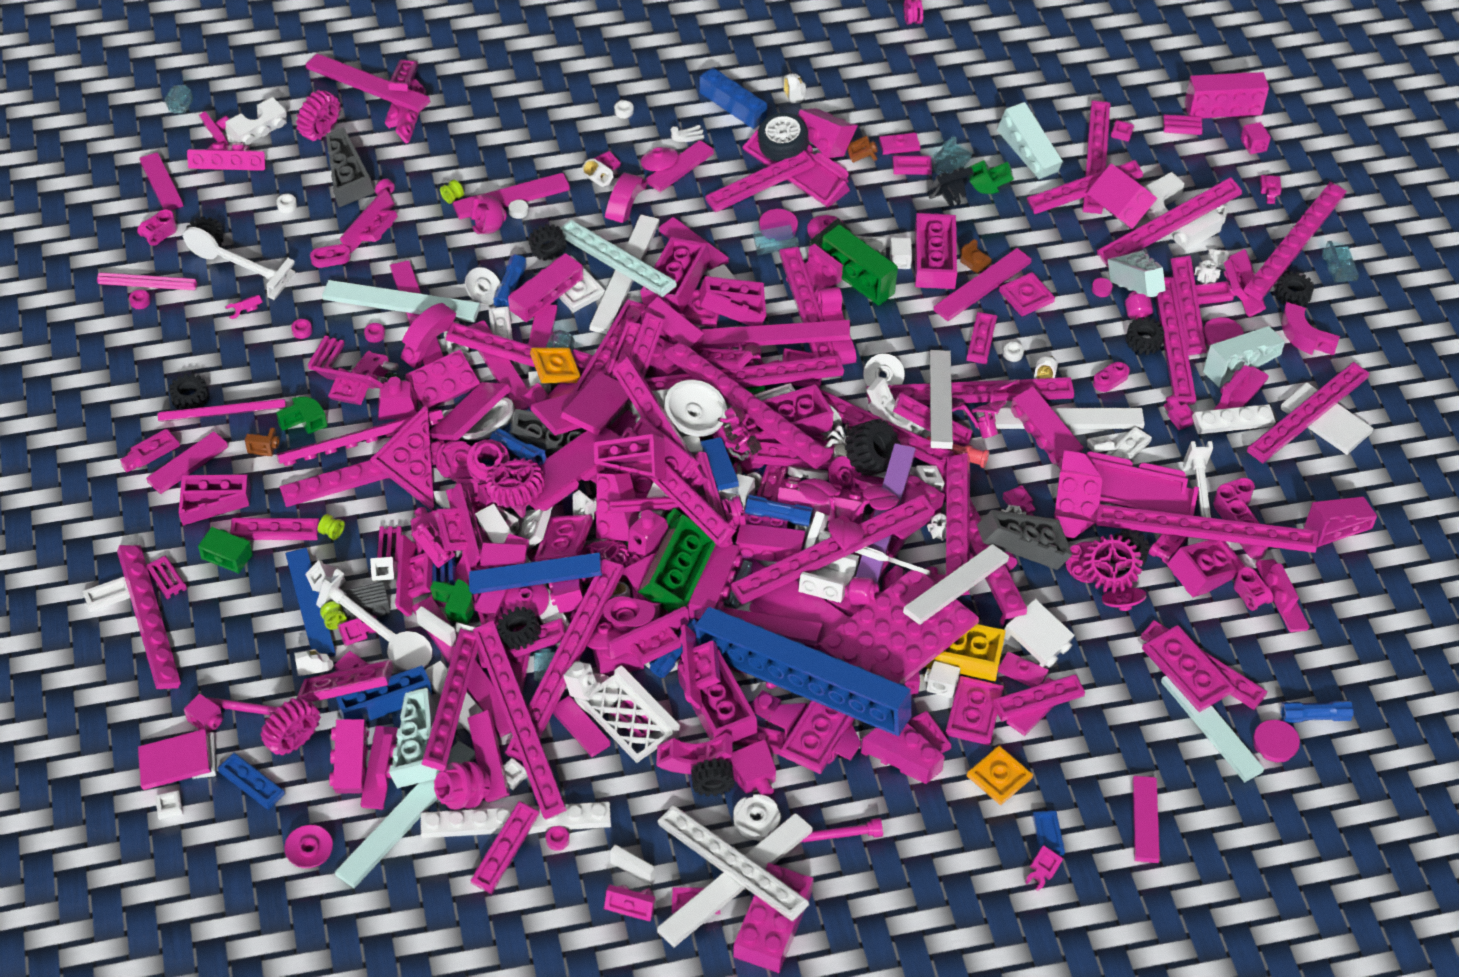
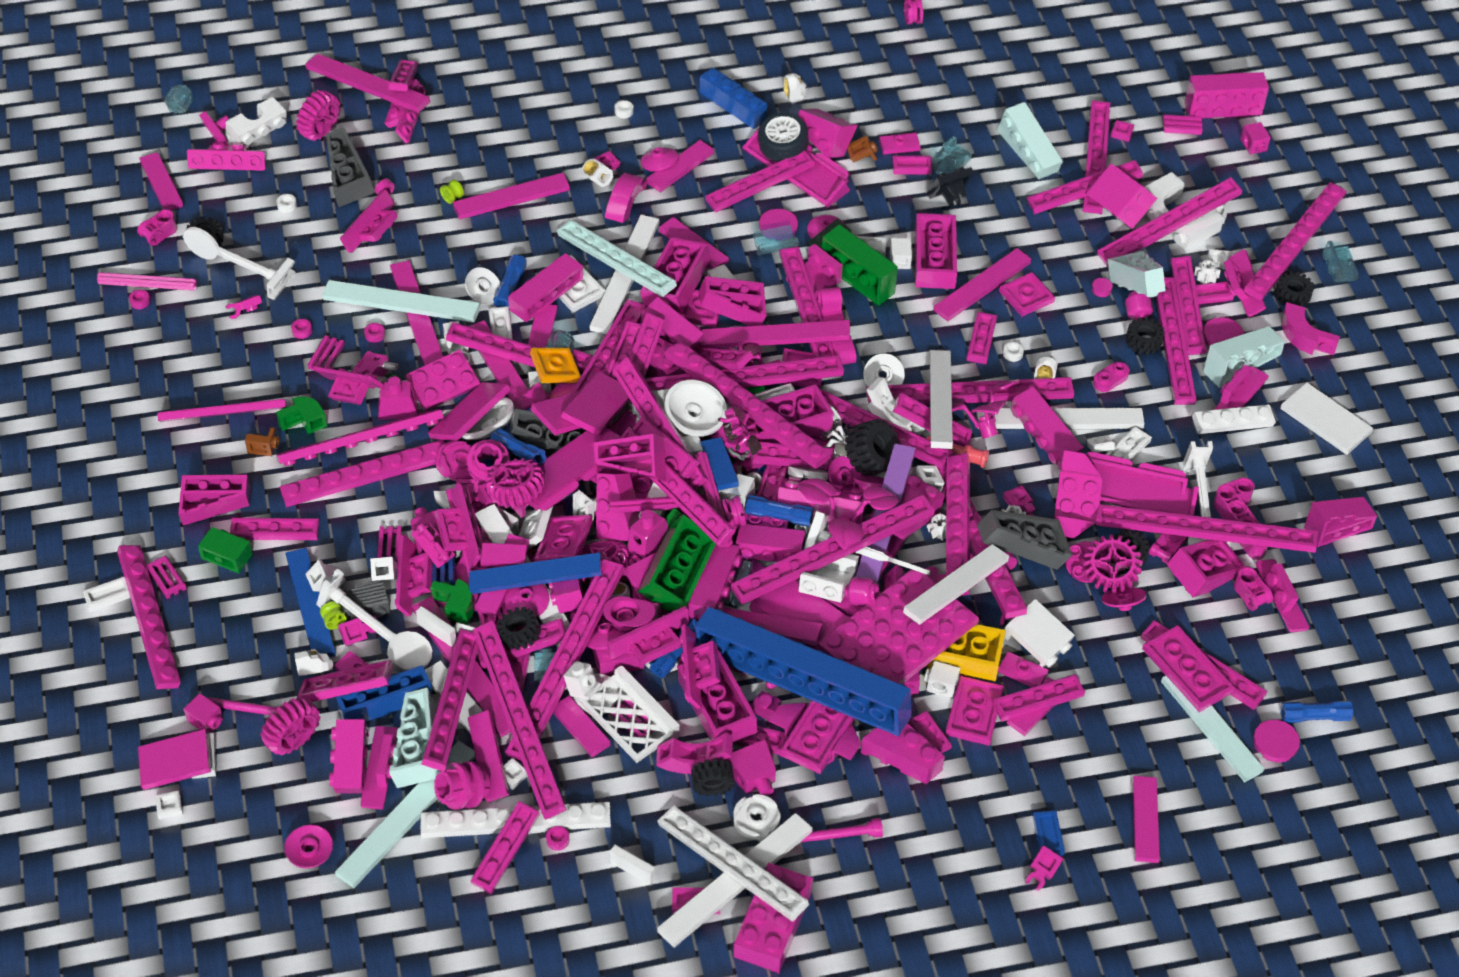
(149, 450): dark pink hinge -> none
(185, 384): black tyre -> none
(187, 462): dark pink tile -> none
(251, 781): blue tile -> none
(330, 255): dark pink plate -> none
(331, 526): lime wheel -> none
(408, 458): dark pink tile -> none
(423, 331): dark pink arch -> none
(488, 214): dark pink cylinder -> none
(518, 209): white tile -> none
(549, 249): black tyre -> none
(629, 902): dark pink tile -> none
(687, 135): white piece -> none
(974, 258): dark orange bracket -> none
(987, 180): green brick -> none
(999, 775): light orange plate -> none
(1179, 414): dark pink plate -> none
(1271, 187): dark pink plate -> none
(1307, 412): dark pink tile -> none

